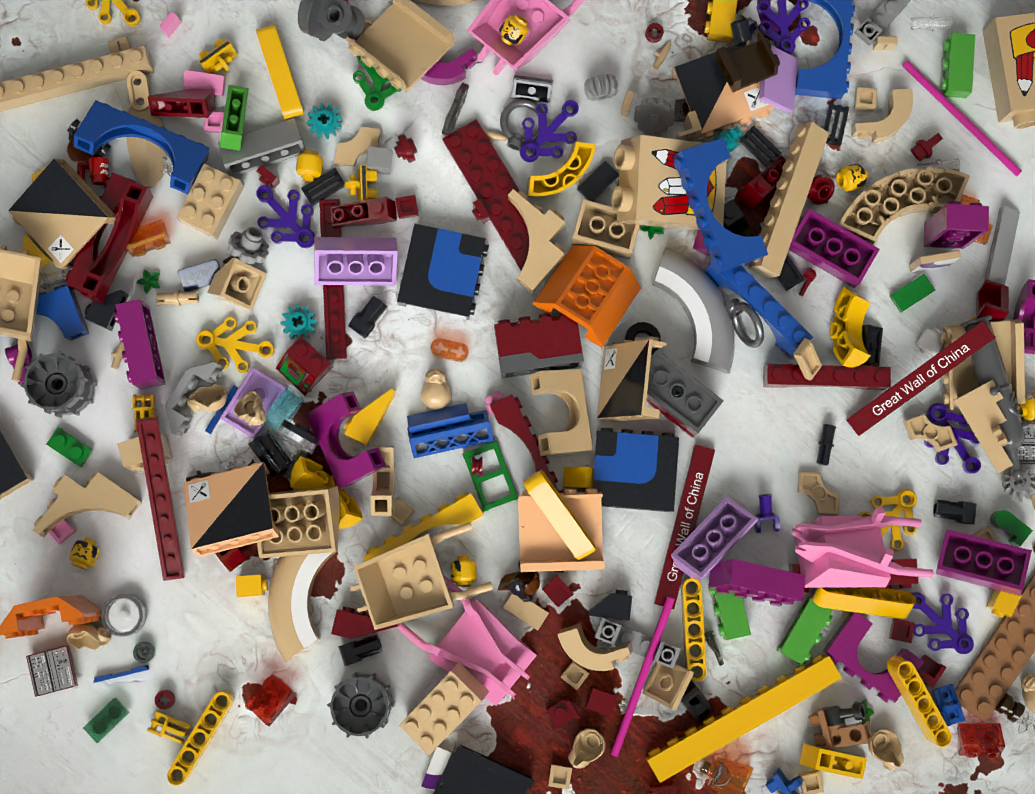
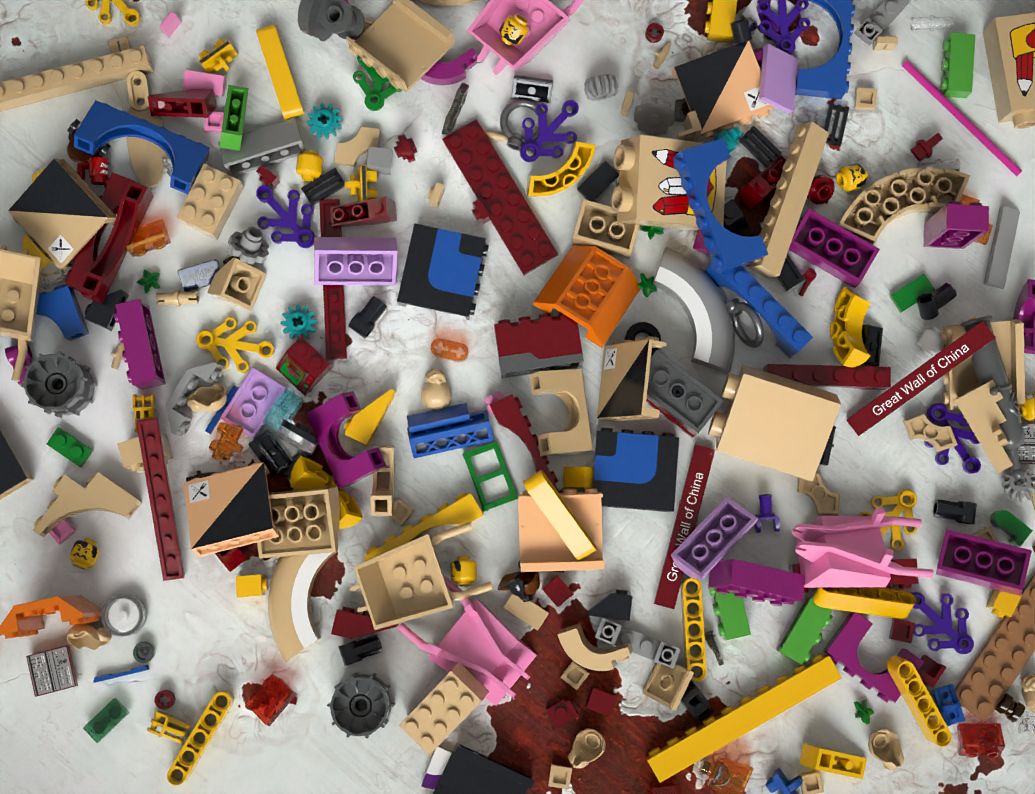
(223, 448): none -> clear orange hips
(251, 409): tan hair -> none
(407, 207): dark red plate -> none
(435, 195): none -> tan plate
(477, 465): dark red bush -> none
(542, 229): tan arch -> none
(642, 676): dark pink piece -> none
(647, 285): none -> green plant
(748, 63): dark brown panel -> none
(775, 422): none -> tan brick
(807, 359): tan tile -> none
(834, 729): medium nougat hips -> none
(899, 109): tan arch -> none
(931, 302): none -> black piece
(935, 261): tan tile -> none
(993, 301): dark red panel -> none

